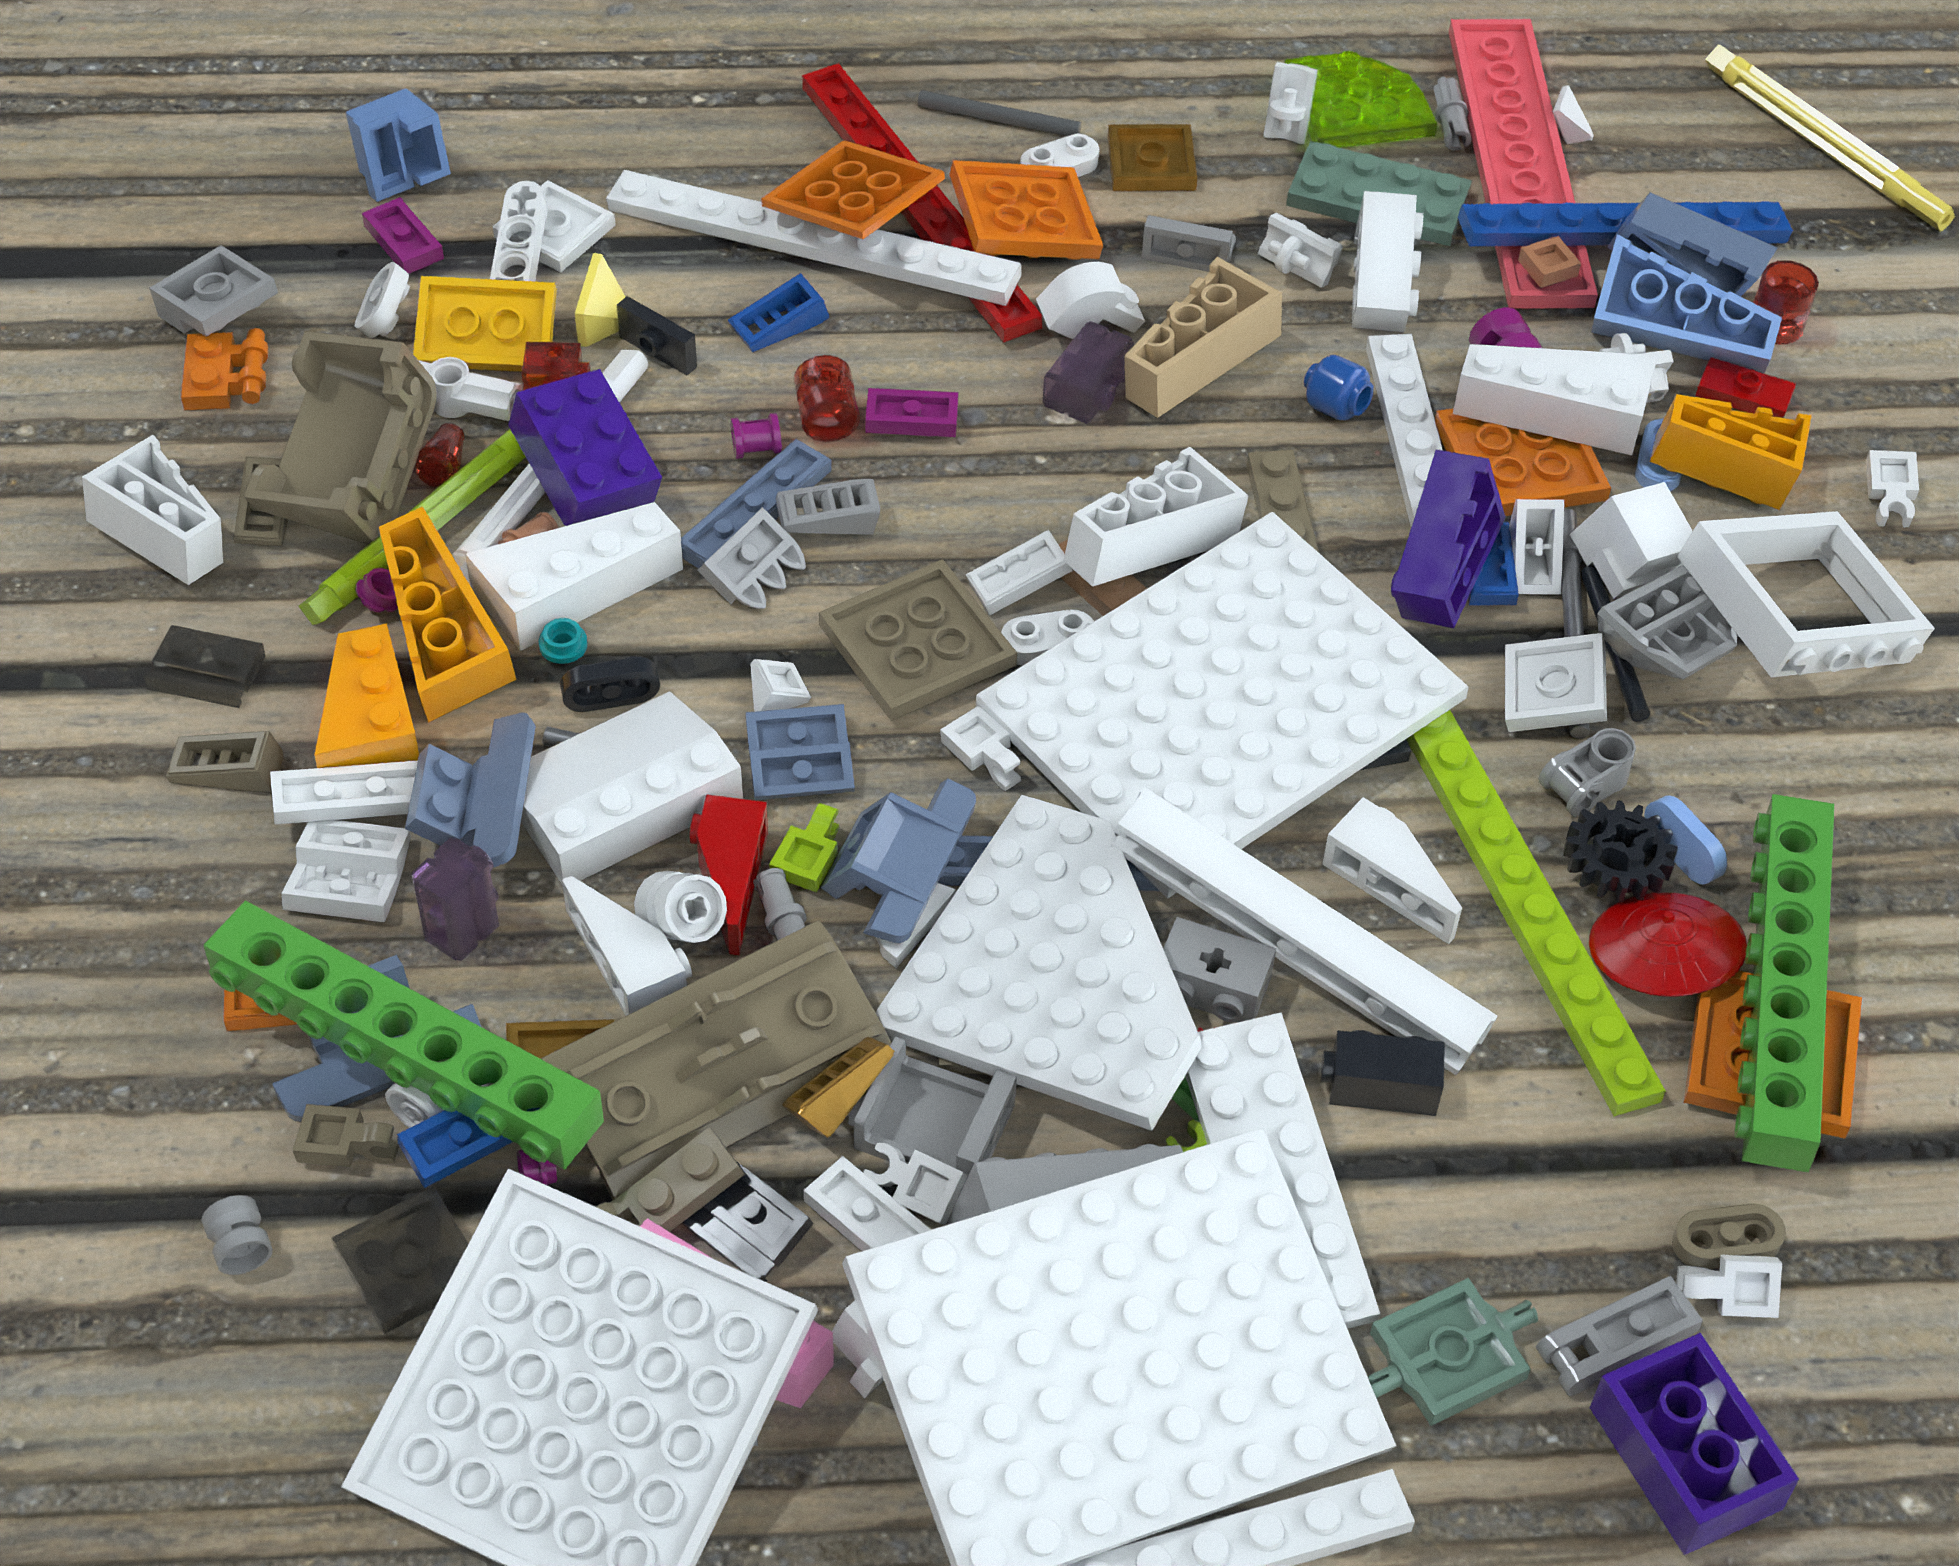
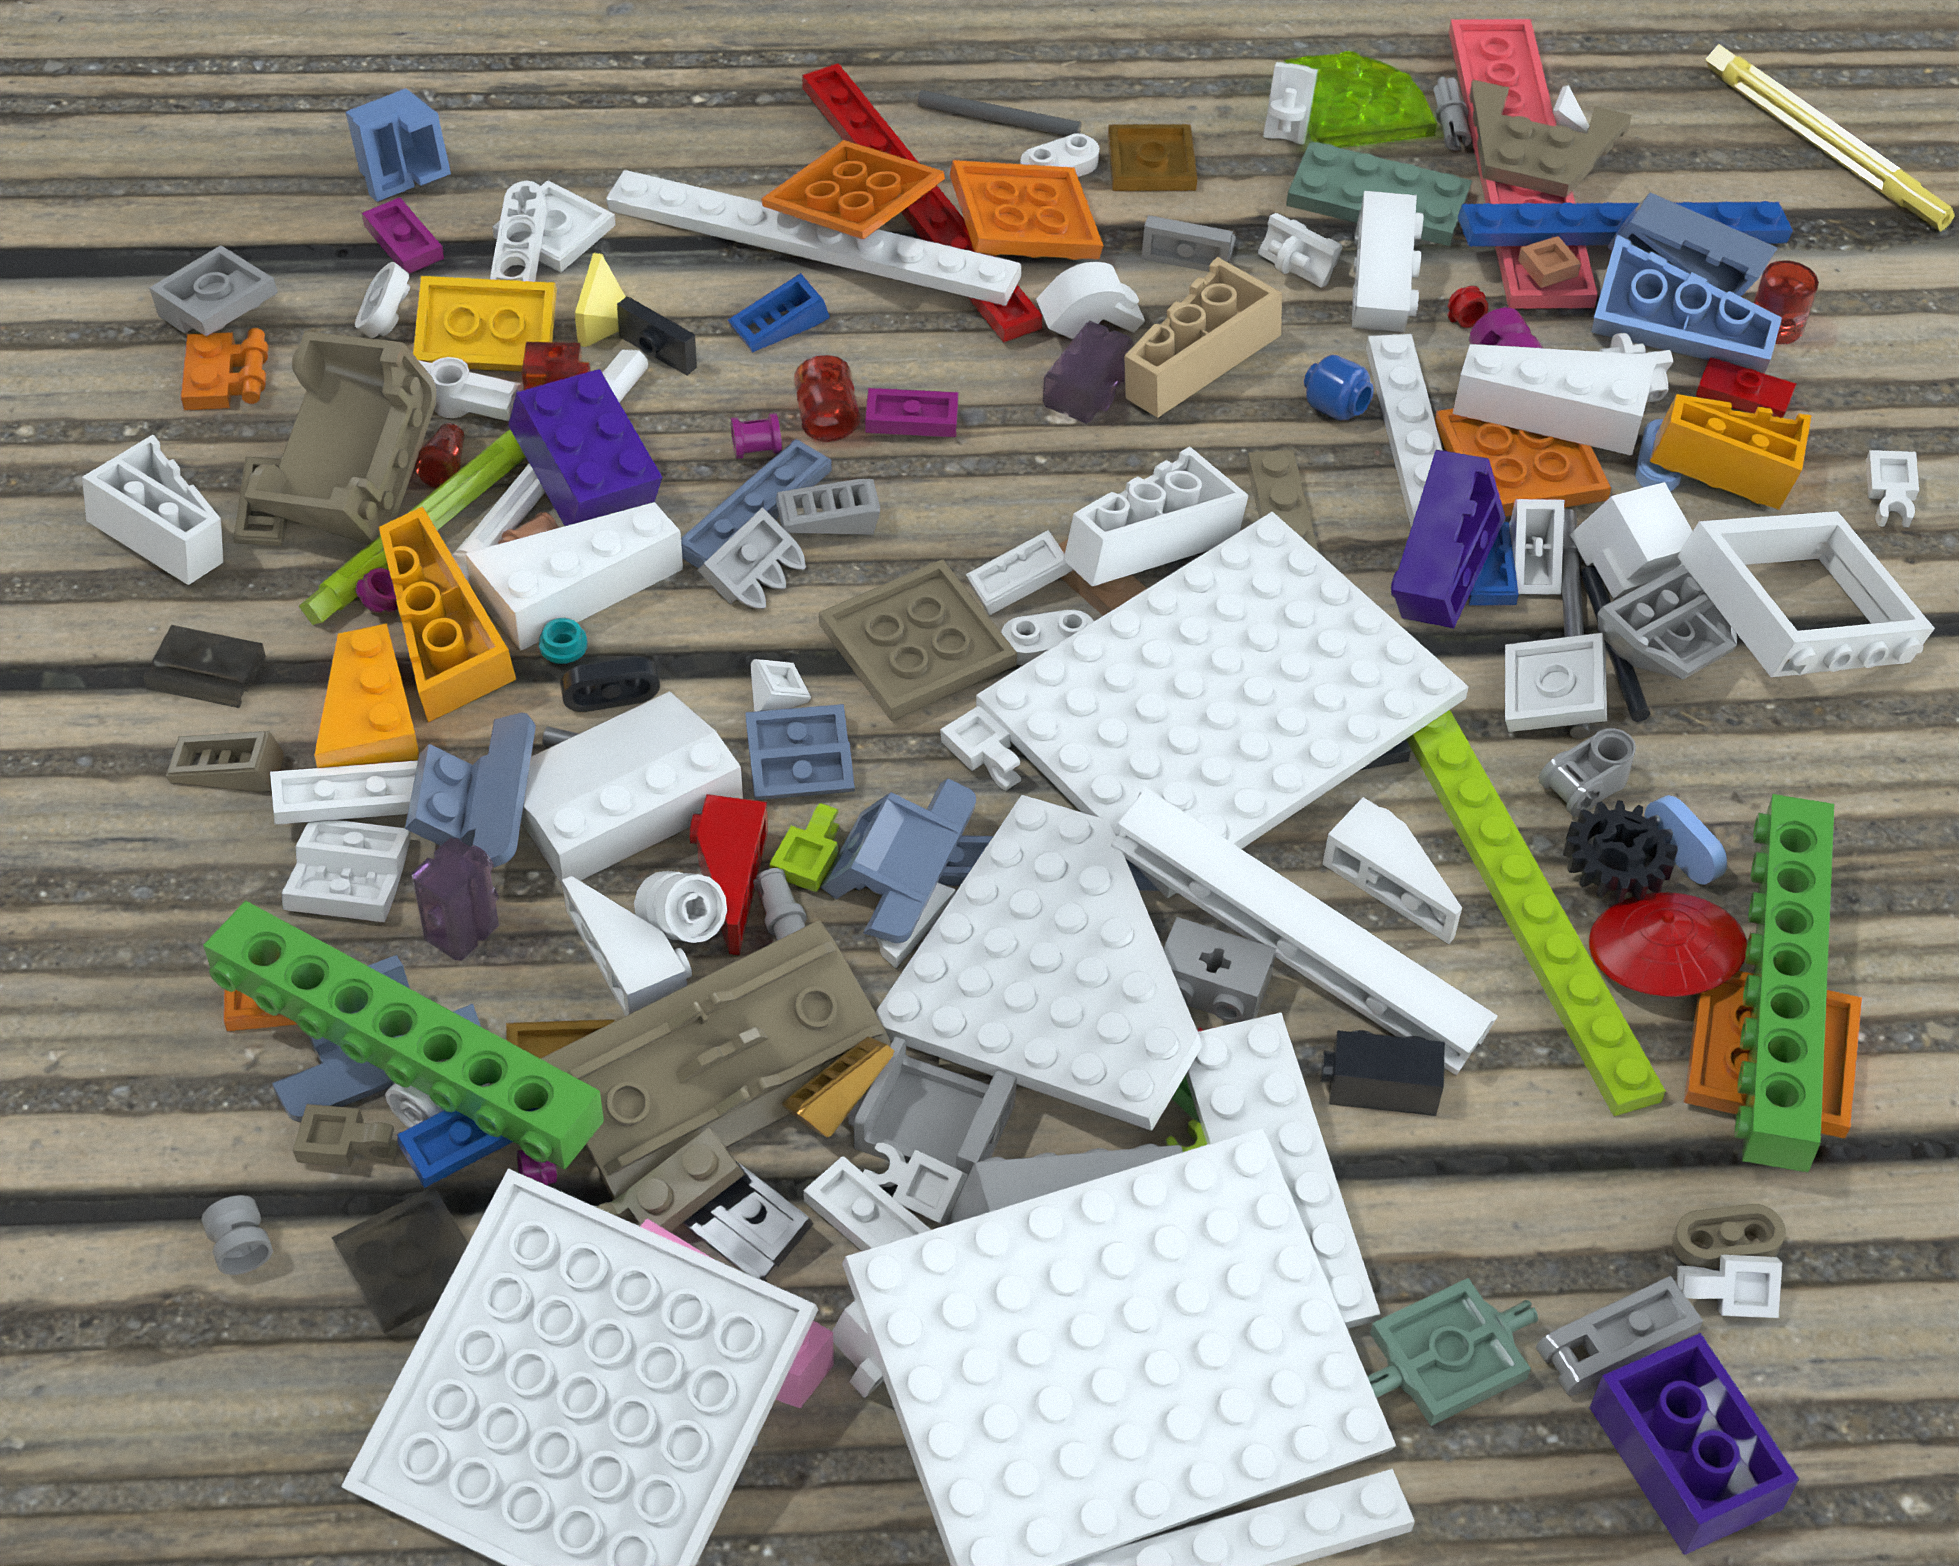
(1467, 306): none -> red plate
(1537, 153): none -> dark tan wing

